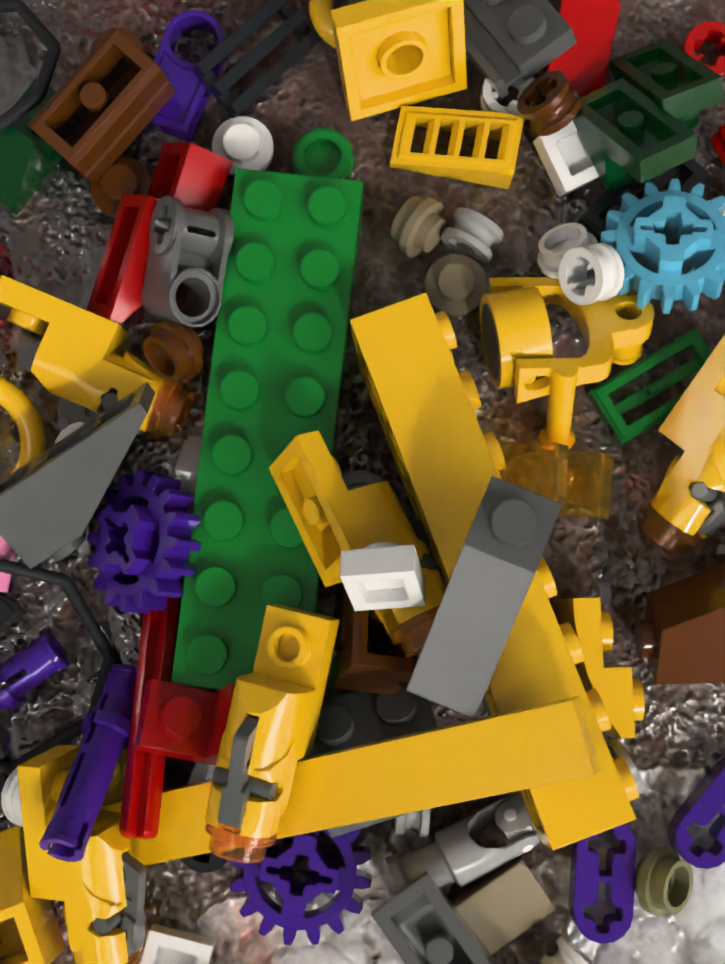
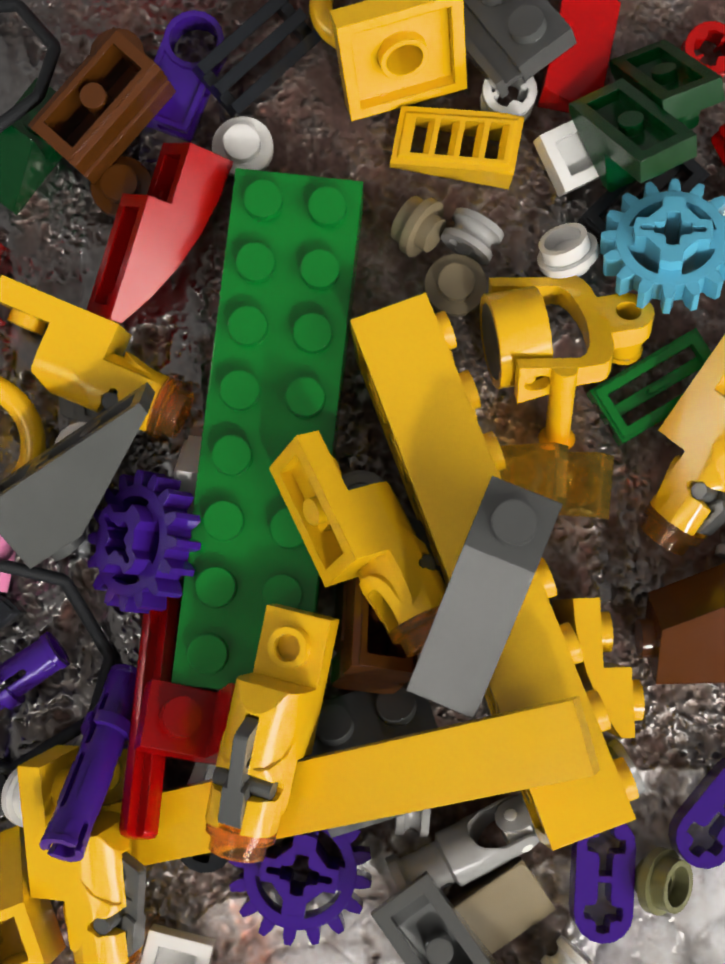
(173, 351): reddish brown plate -> none
(186, 258): dark grey piece -> none
(323, 154): green tile -> none
(383, 577): white plate -> none
(549, 103): reddish brown bush -> none
(607, 268): white bush -> none

